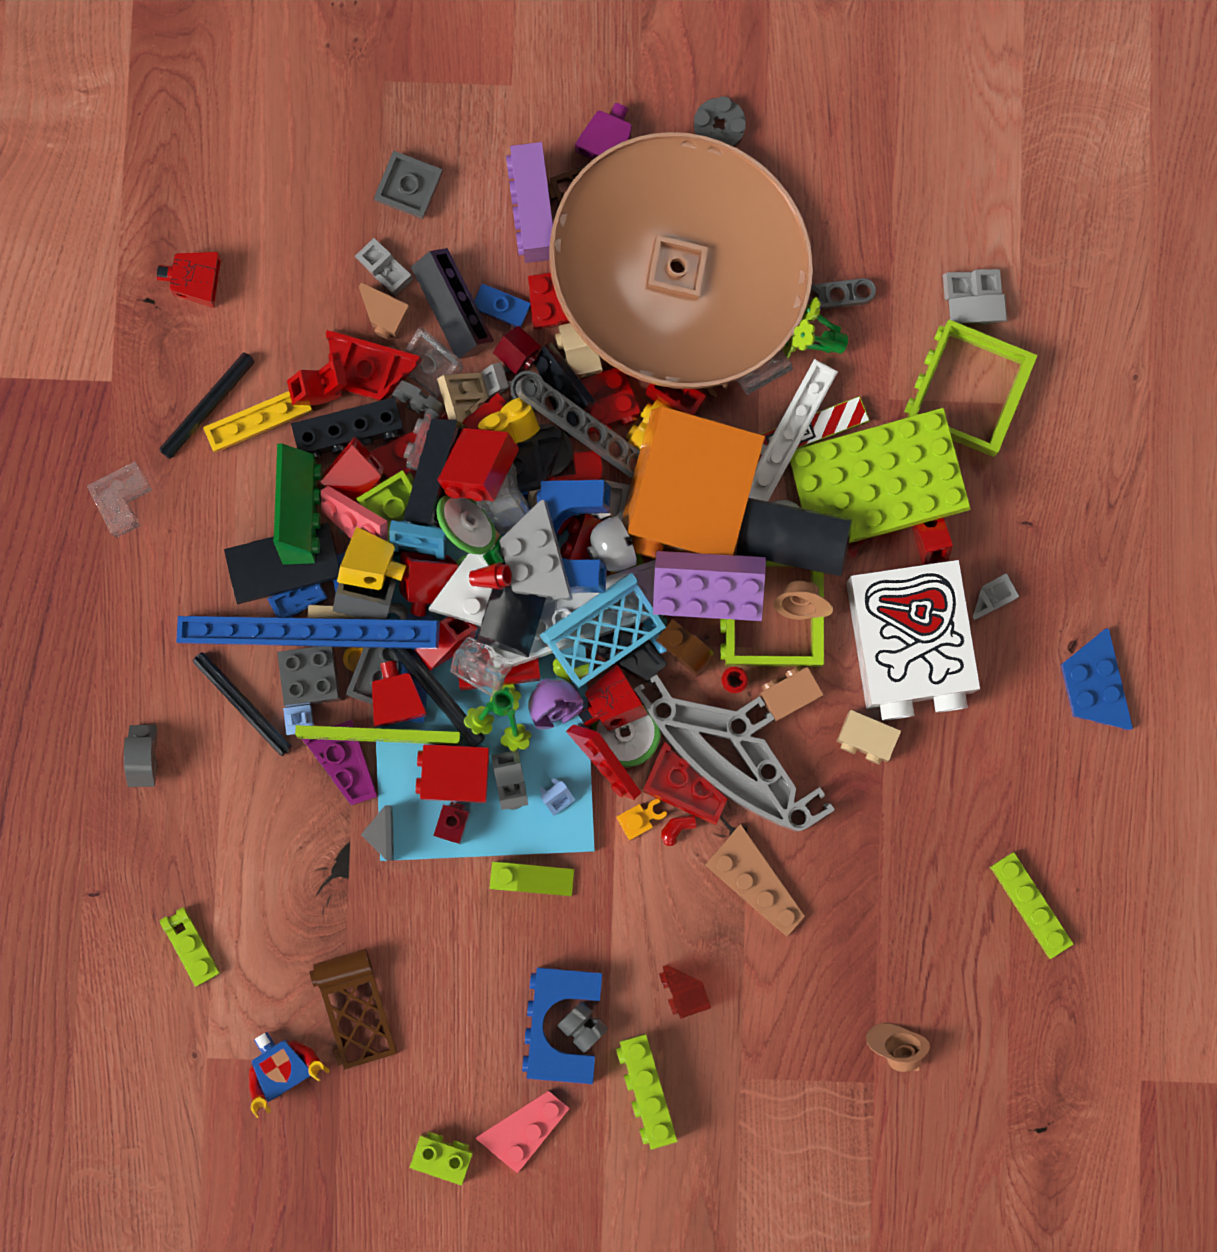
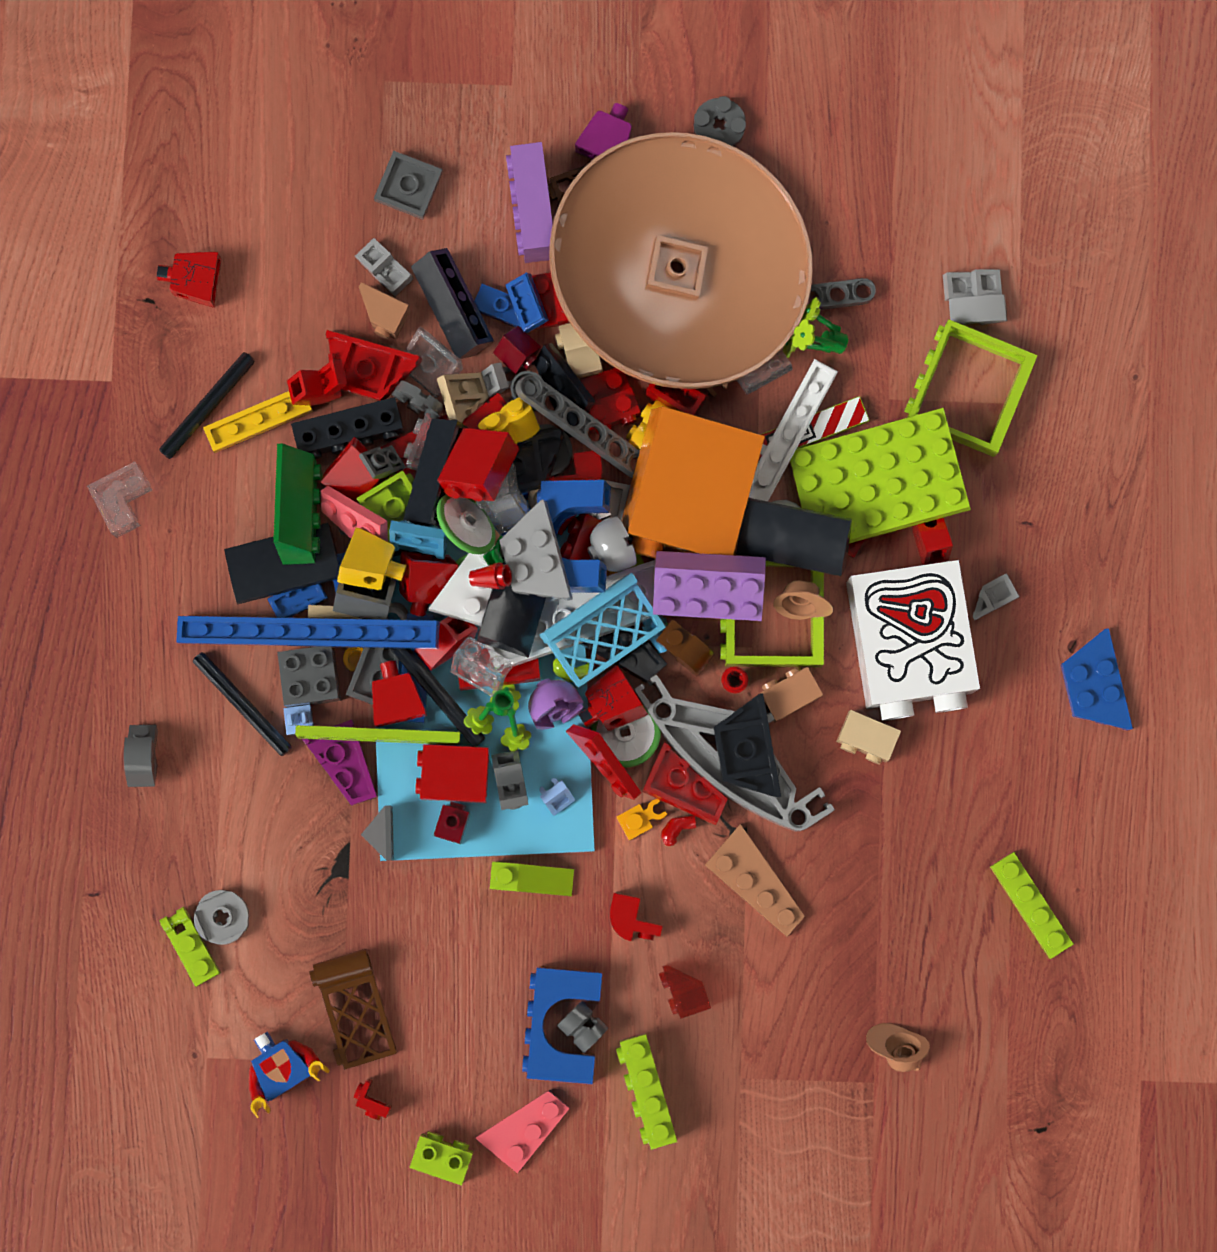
(236, 923): none -> light grey plate
(374, 1108): none -> red bracket
(382, 462): none -> dark grey slope
(527, 302): none -> blue plate
(624, 922): none -> red brick
(747, 749): none -> black wing

